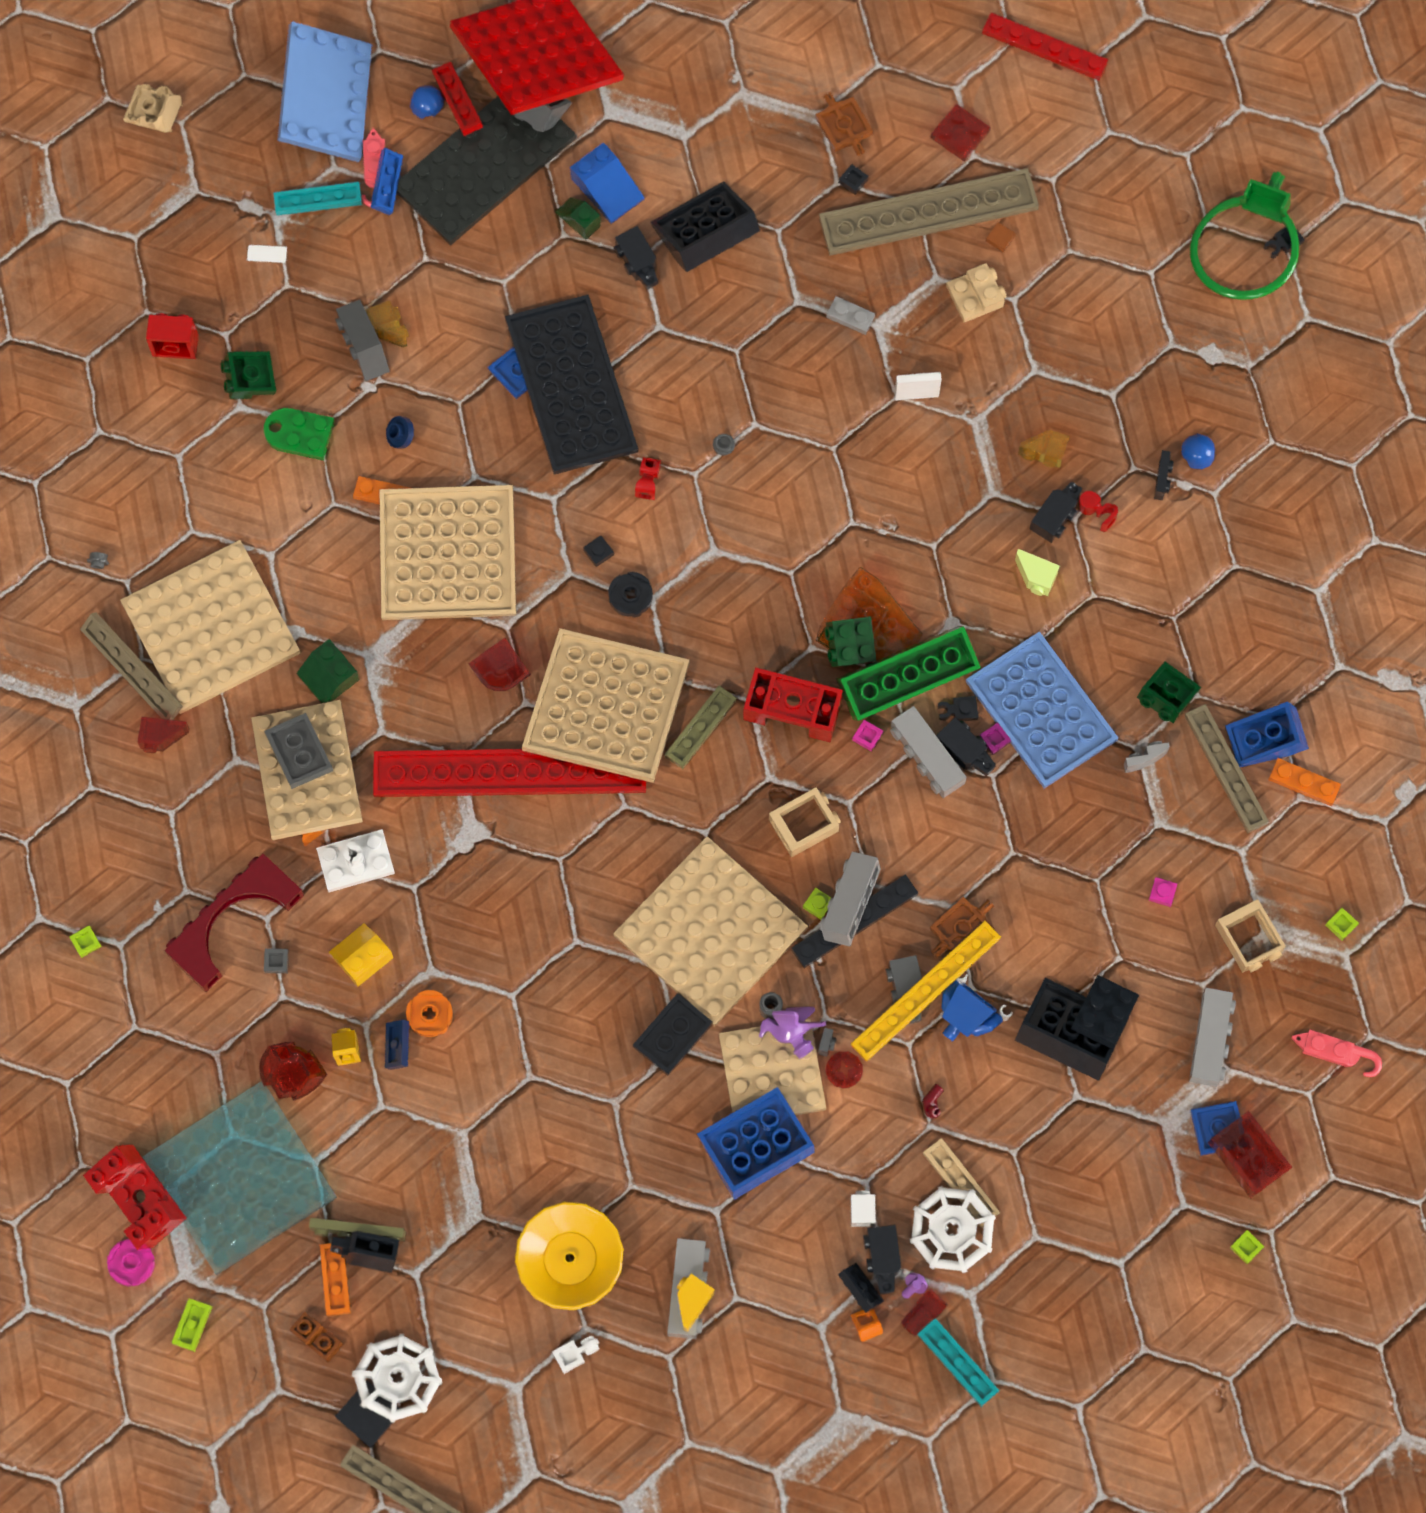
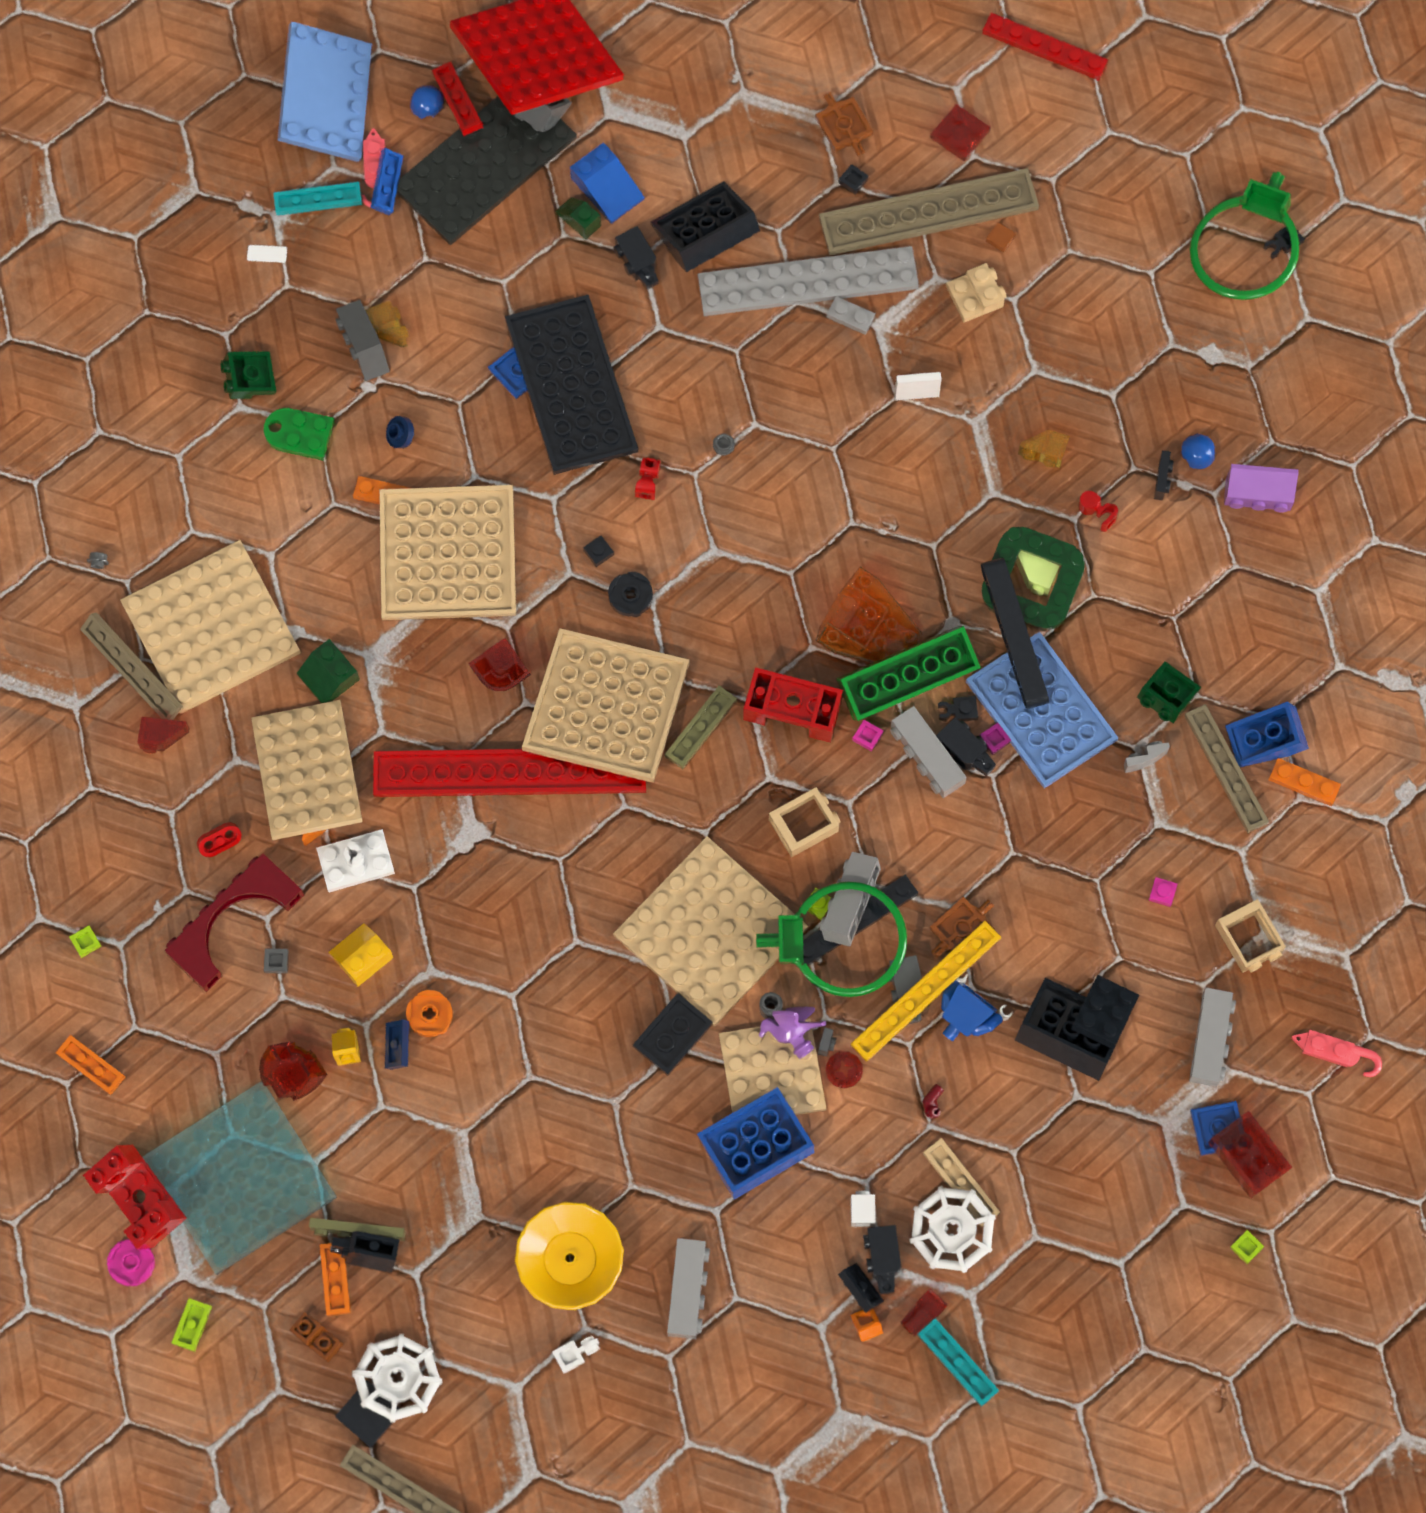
(90, 1065): none -> orange plate
(153, 108): tan slope -> none
(172, 336): red brick -> none
(220, 841): none -> red plate
(298, 751): dark grey plate -> none
(692, 1299): yellow slope -> none
(791, 940): none -> green brick
(808, 281): none -> light grey plate
(850, 641): dark green plate -> none
(915, 1284): medium lavender plate -> none
(1014, 633): none -> black beam
(1055, 512): black hinge -> none
(1066, 584): none -> dark green plate
(1260, 487): none -> medium lavender slope
(1342, 924): lime plate -> none

